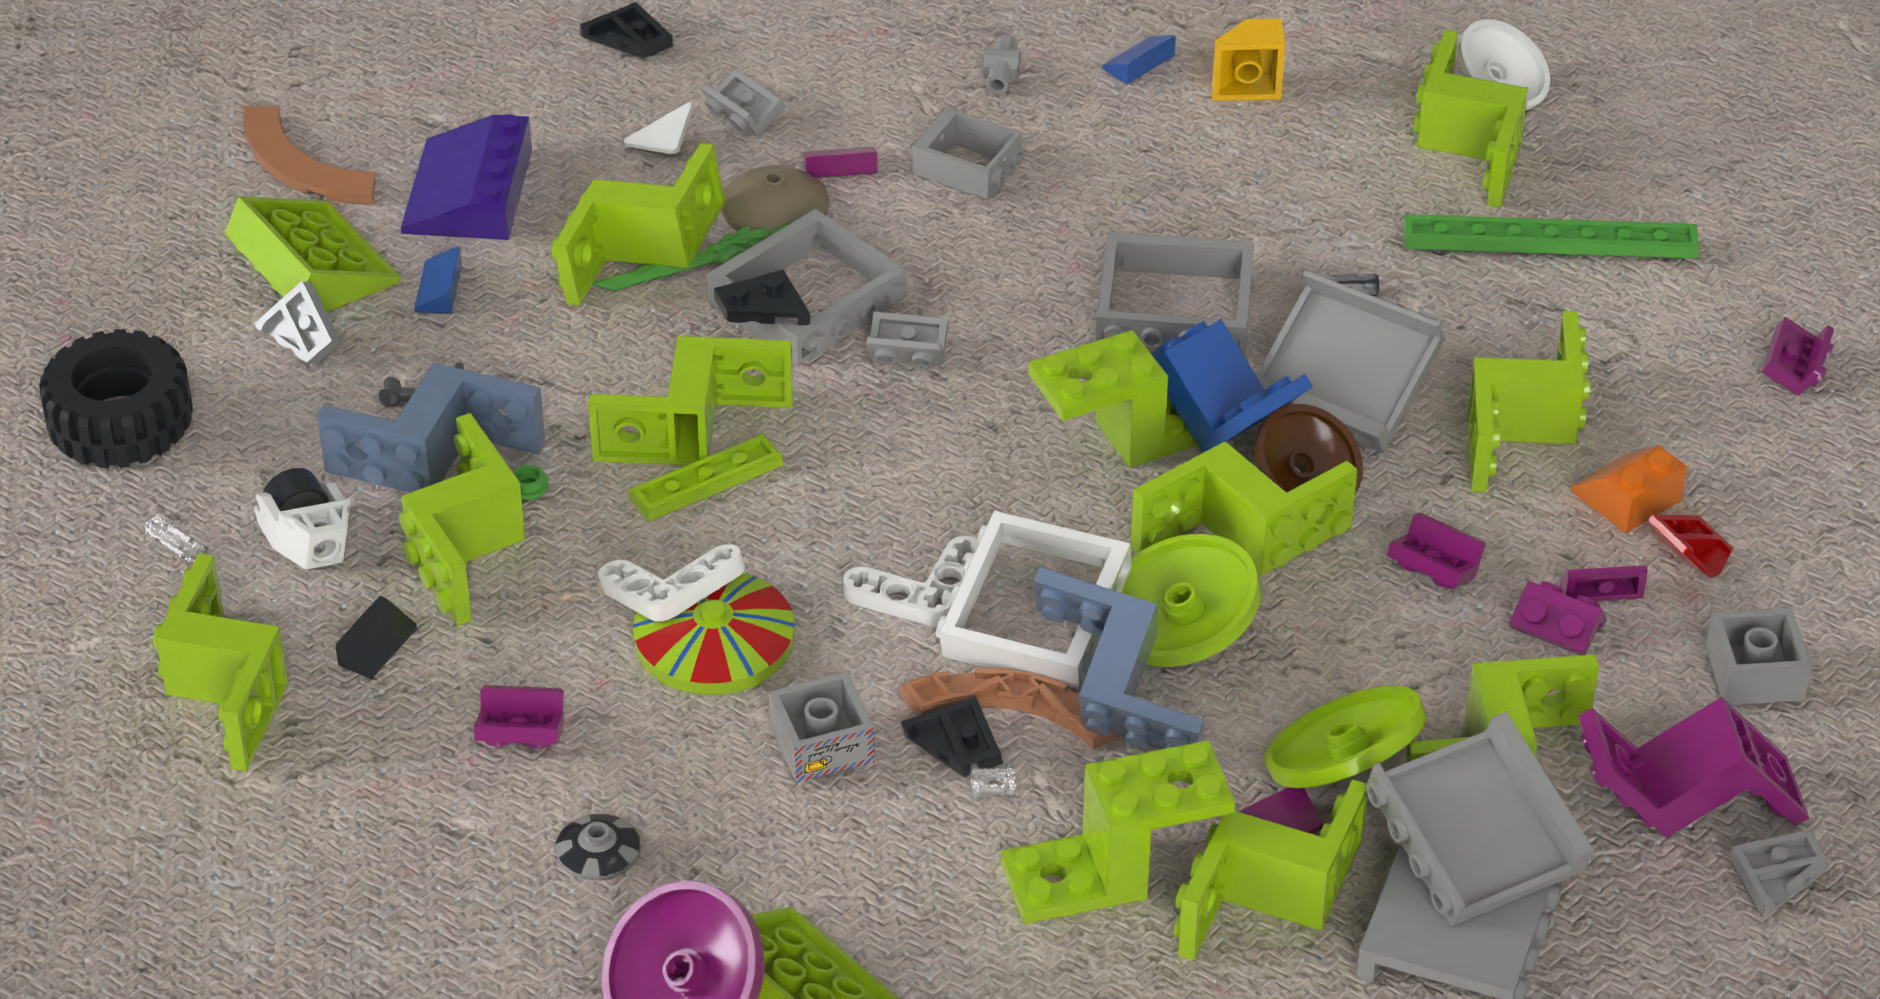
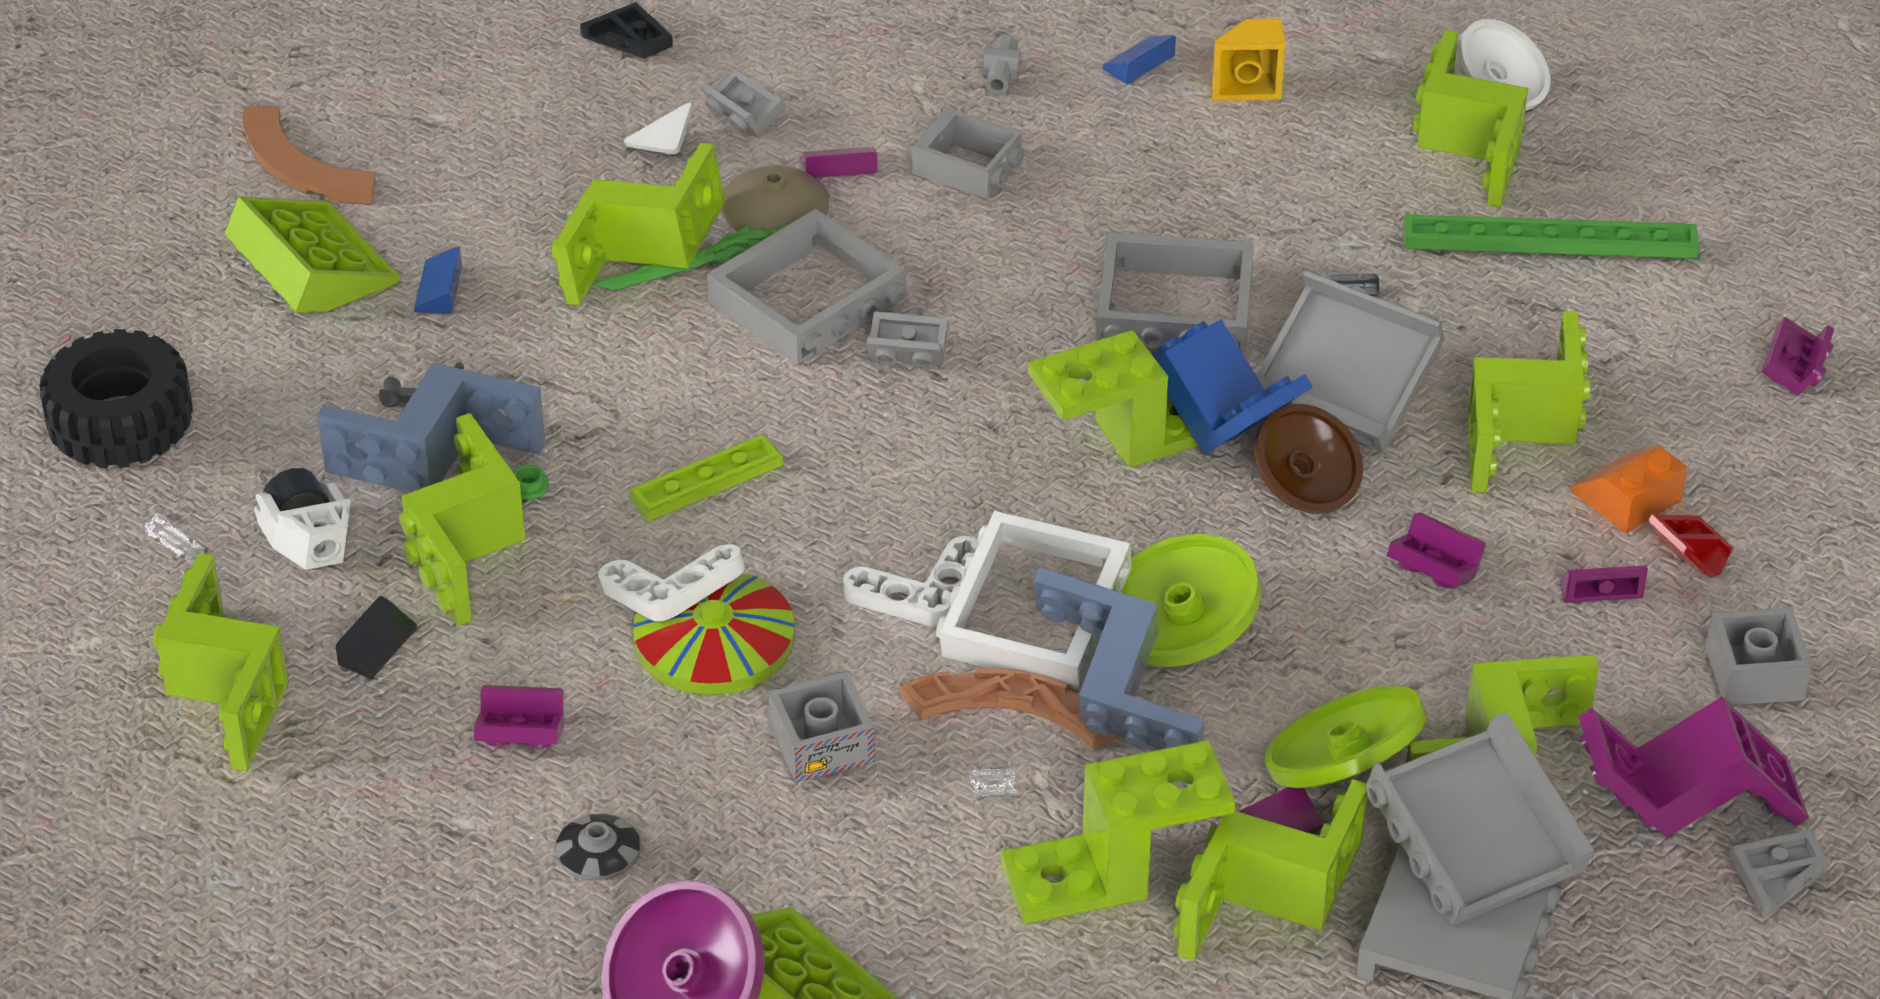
(301, 324): wing -> none
(471, 180): dark purple slope -> none
(681, 425): lime bracket -> none
(761, 300): black wing -> none
(955, 736): black wing -> none
(1244, 506): lime bracket -> none
(1557, 617): magenta bracket -> none

